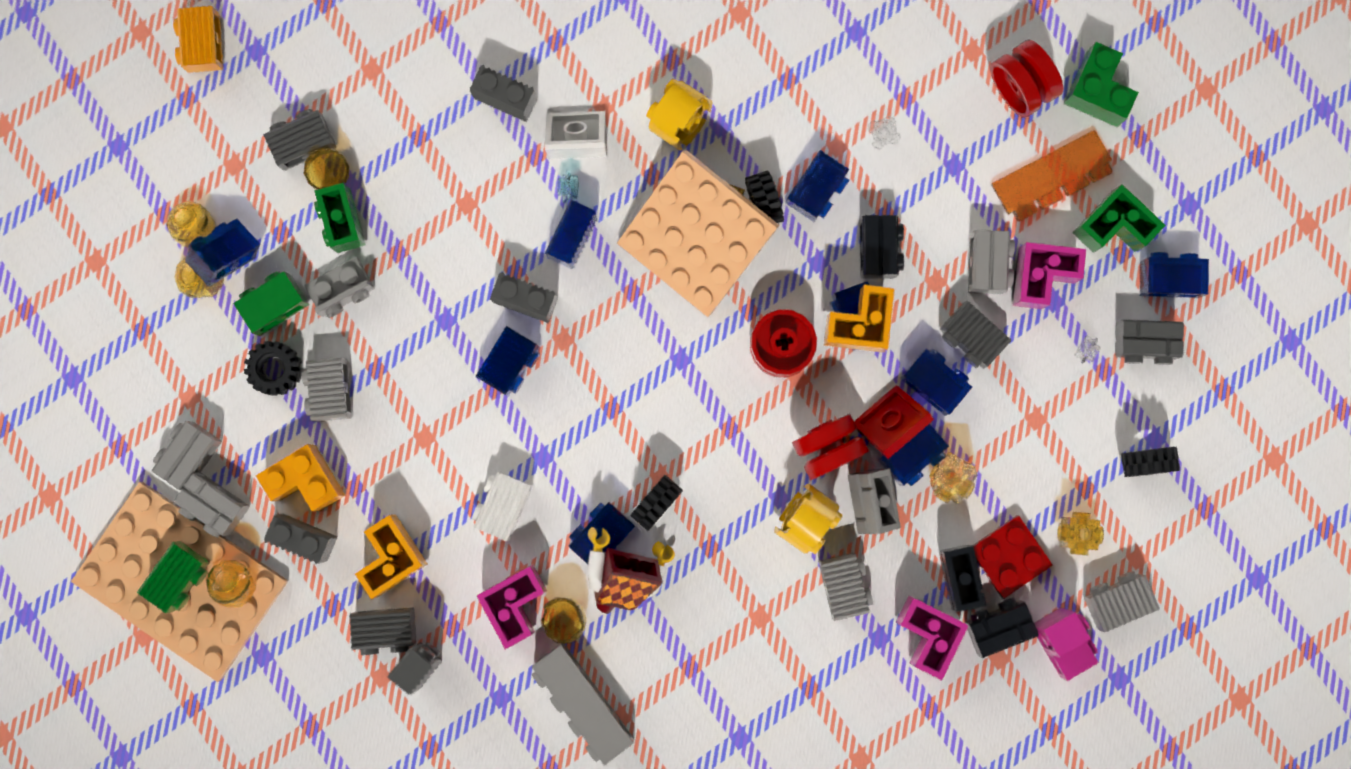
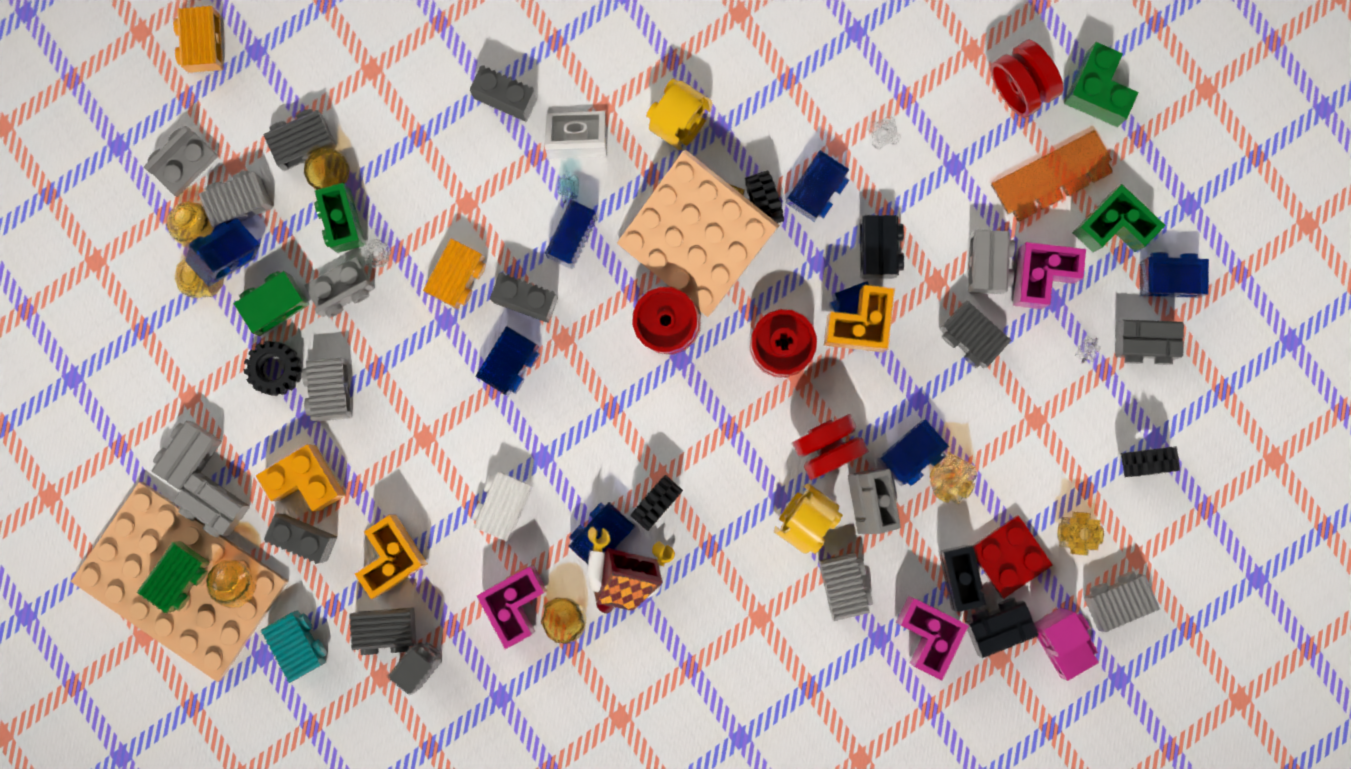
(180, 160): none -> light grey bracket
(237, 199): none -> light grey brick
(294, 645): none -> teal brick
(382, 257): none -> clear plate
(455, 274): none -> light orange brick
(583, 704): light grey brick -> none
(684, 323): none -> red wheel
(893, 421): red plate -> none
(936, 381): clear blue brick -> none

